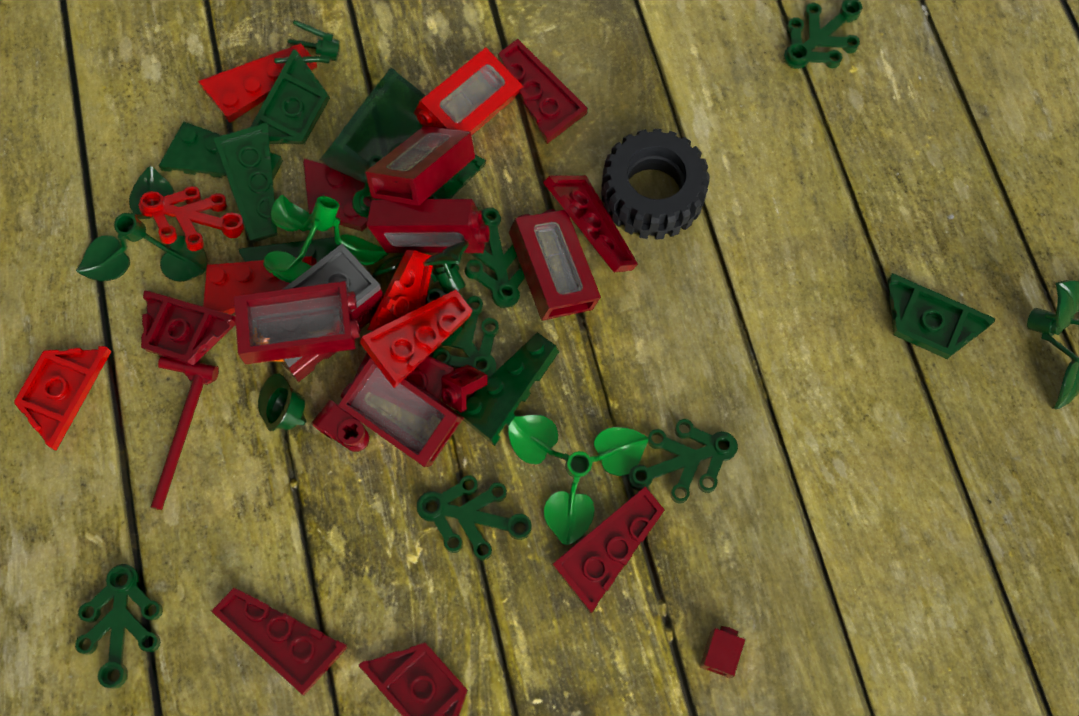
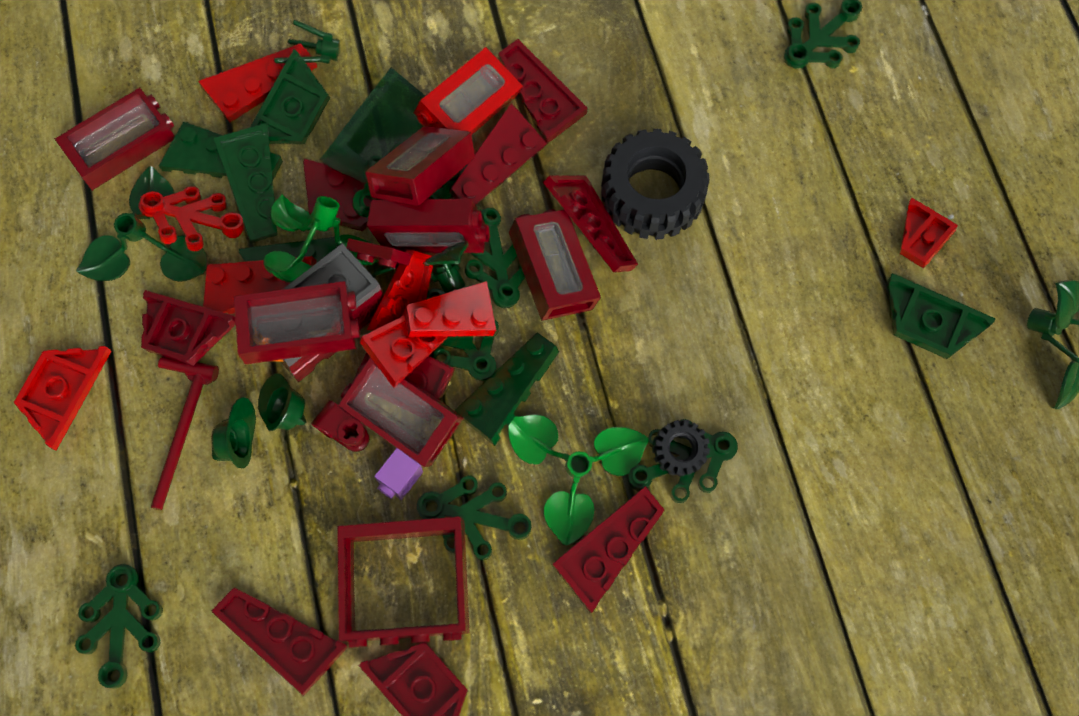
(116, 138): none -> dark red piece
(234, 436): none -> dark green piece
(386, 255): none -> dark red wing
(396, 530): none -> dark red window
(398, 475): none -> medium lavender brick
(453, 314): none -> red wing
(461, 383): dark red bracket -> none
(499, 157): none -> dark red wing
(696, 438): none -> black tyre
(723, 652): dark red brick -> none
(924, 233): none -> red wing

